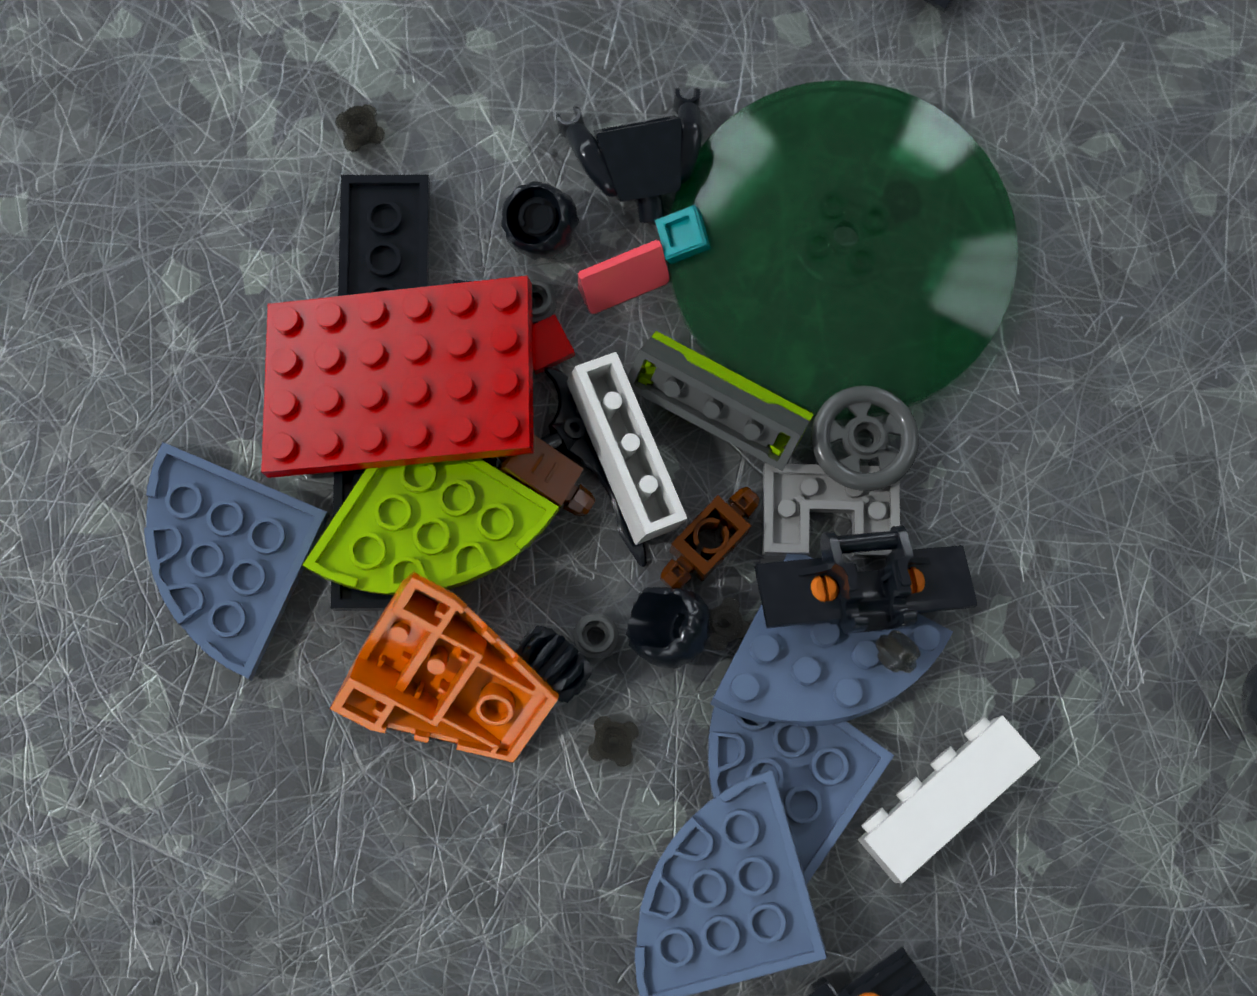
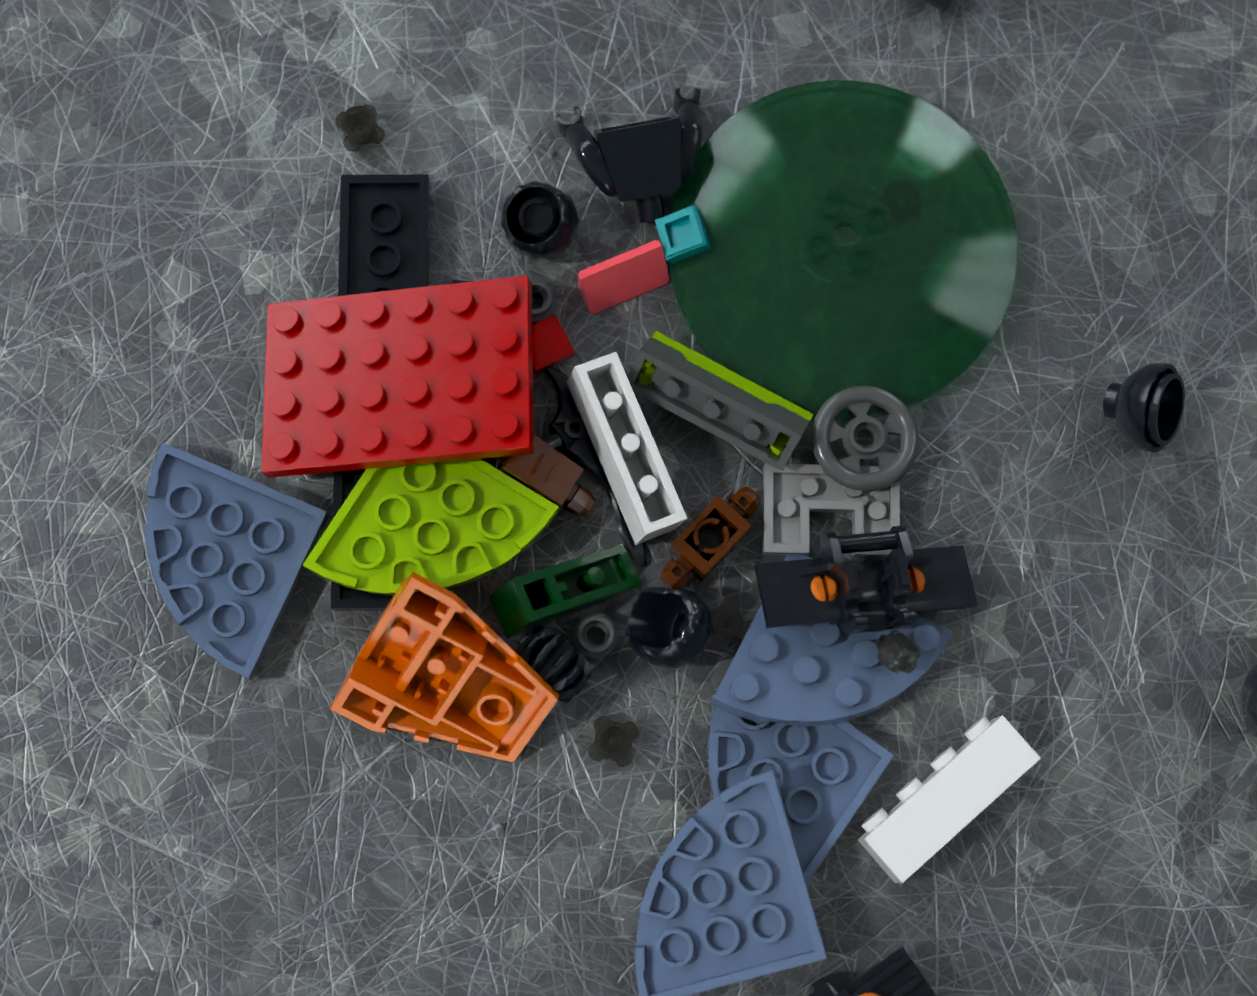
(563, 589): none -> dark green slope
(1147, 406): none -> black piece

